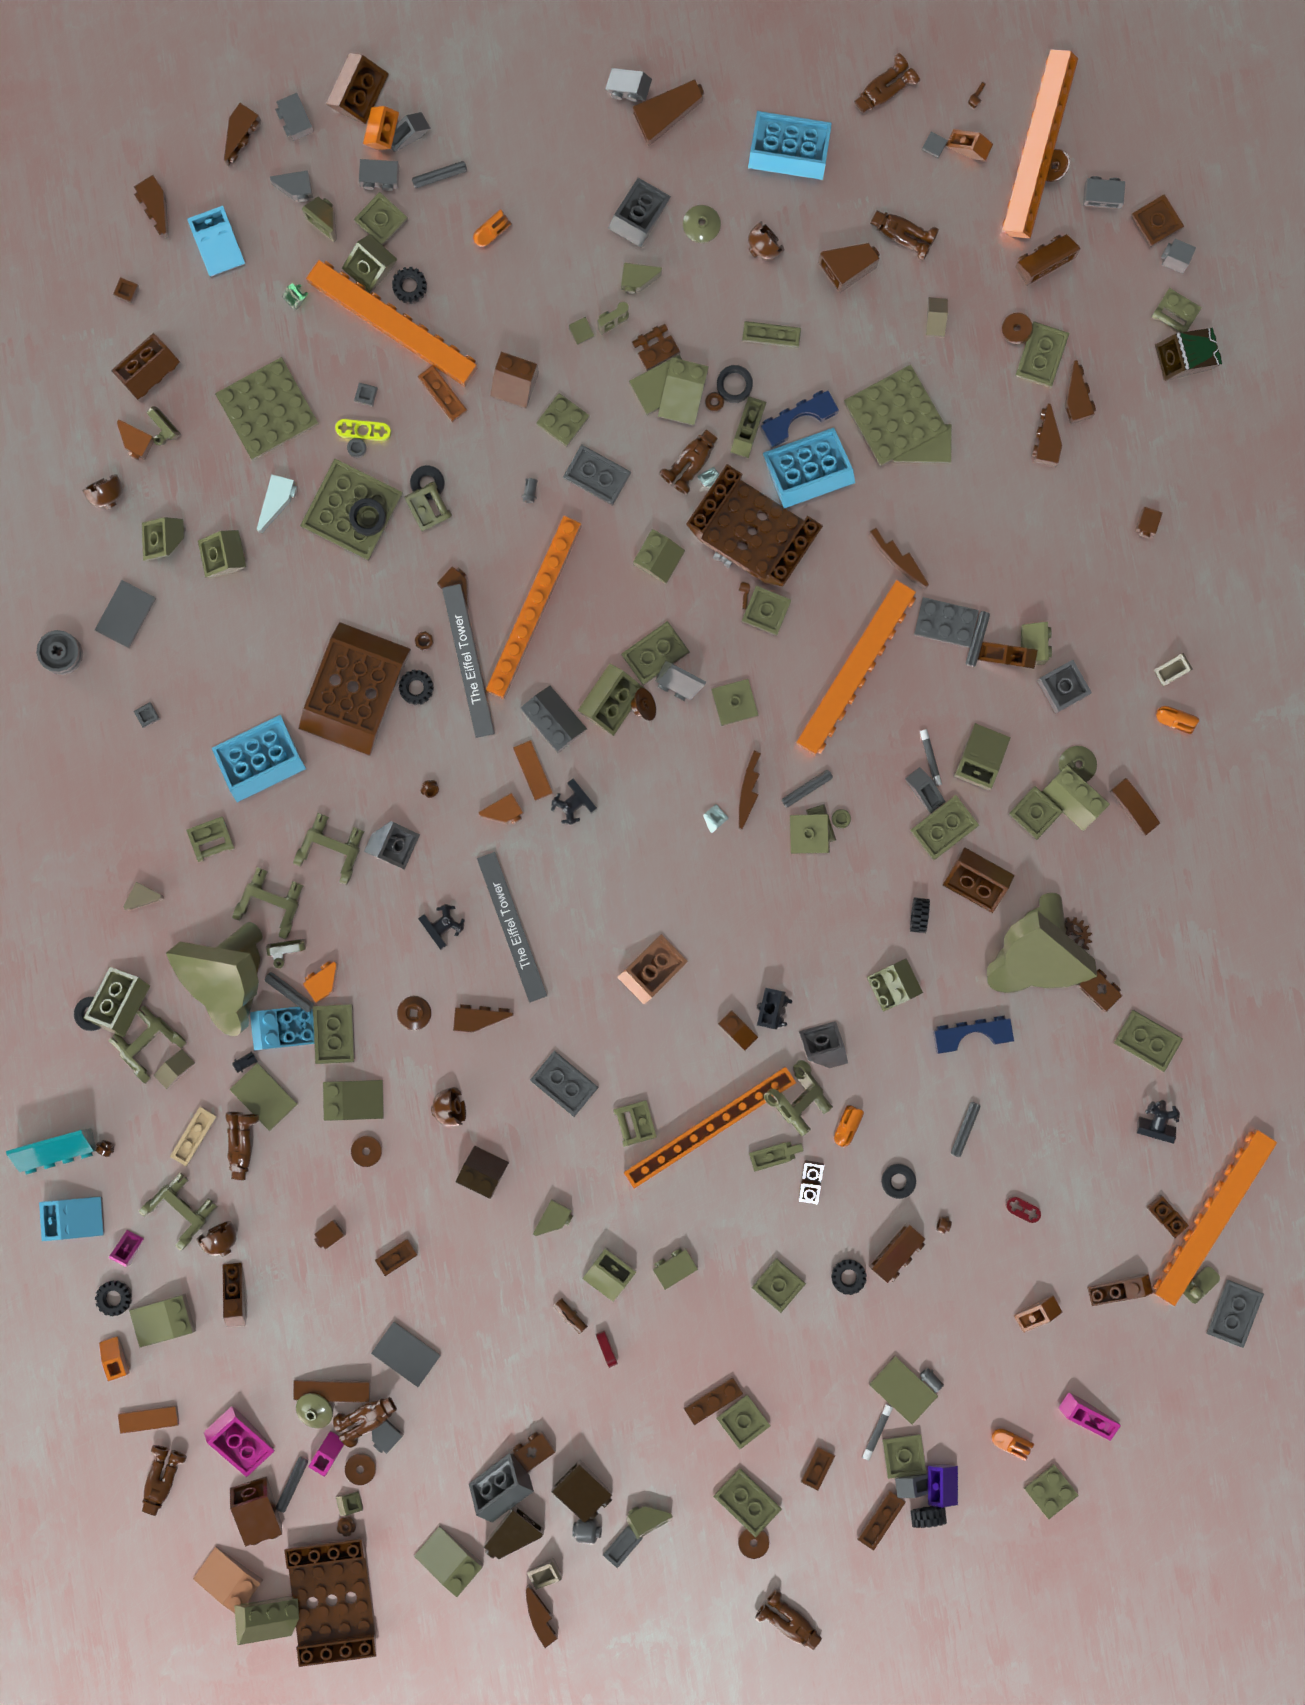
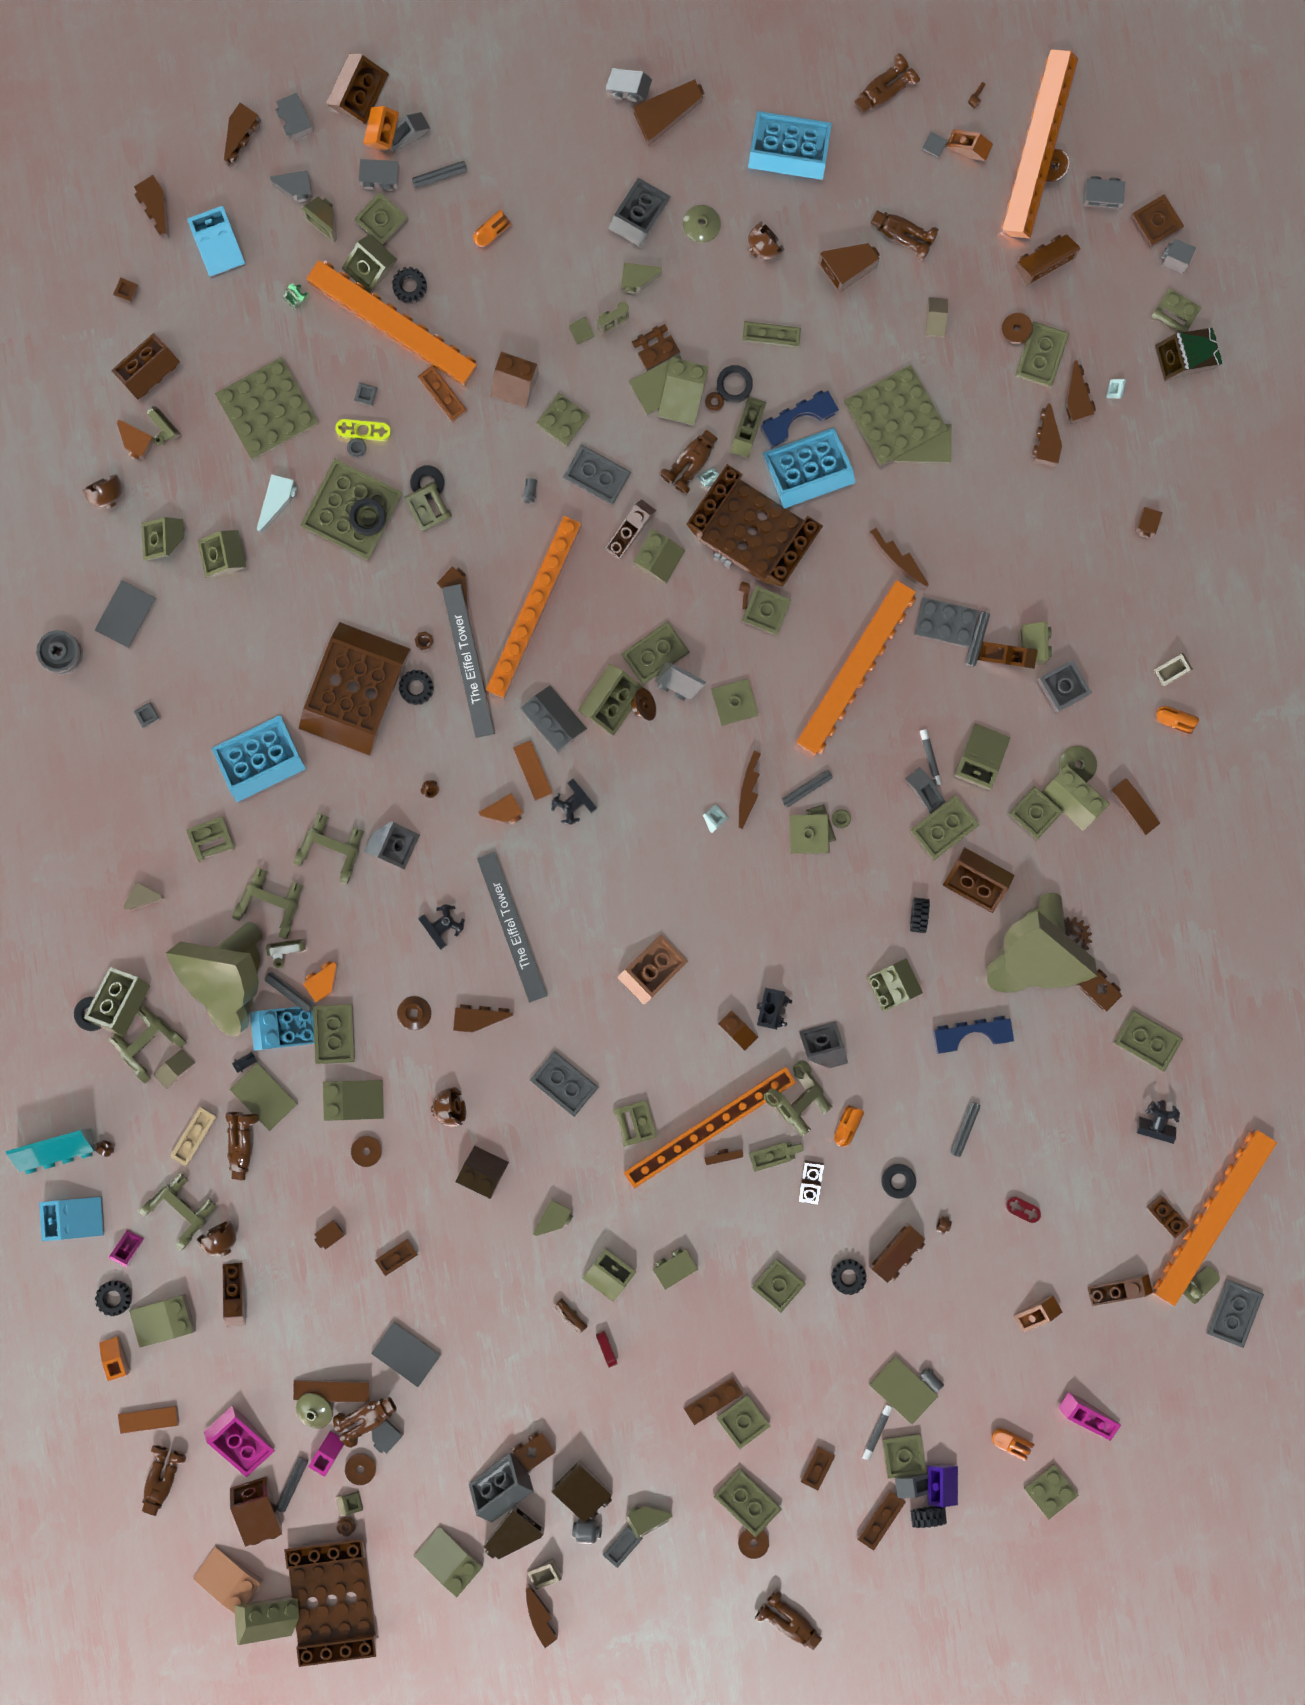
(630, 528): none -> reddish brown slope
(723, 1155): none -> reddish brown plate
(1116, 388): none -> light aqua slope

